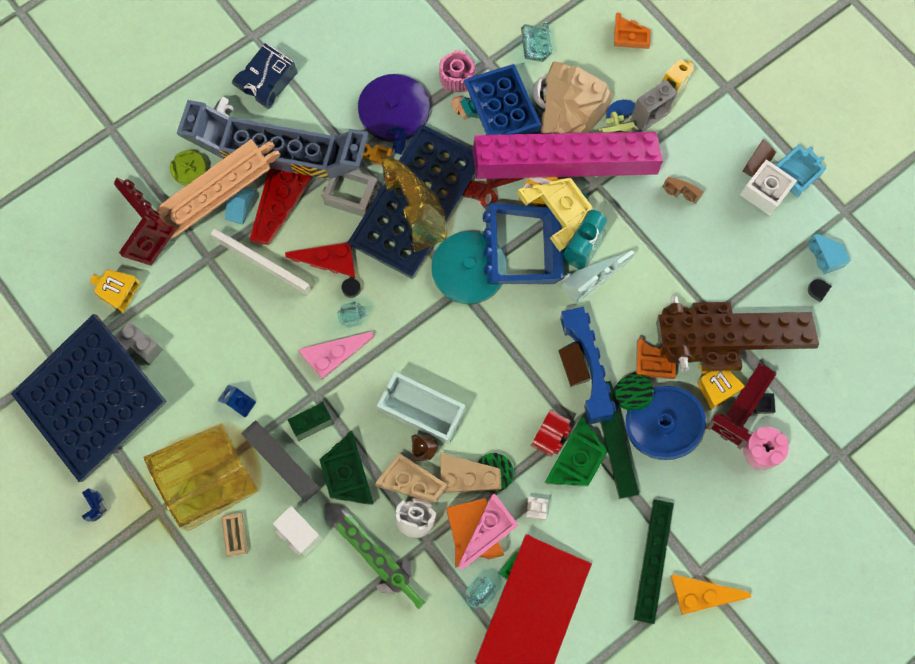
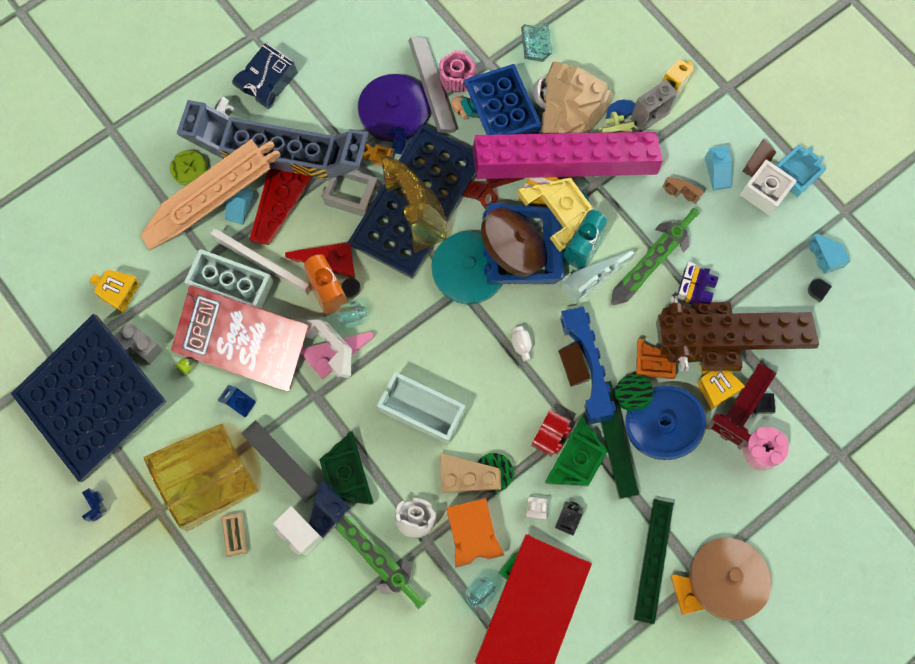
(150, 233): dark red bracket -> none
(183, 367): none -> lime hinge
(229, 279): none -> light aqua brick
(239, 338): none -> piece
(310, 421): dark green brick -> none
(324, 284): none -> orange piece
(327, 510): none -> dark blue wing
(342, 360): none -> white slope
(412, 480): tan wing -> none
(423, 447): reddish brown piece -> none
(432, 85): none -> light grey tile
(492, 527): bright pink wing -> none
(513, 242): none -> reddish brown dish
(521, 342): none -> white plant
(569, 517): none -> black bracket
(630, 34): orange wing -> none
(661, 249): none -> sword
(693, 285): none -> dark purple hips
(719, 167): none -> medium azure slope
(730, 579): none -> medium nougat dish

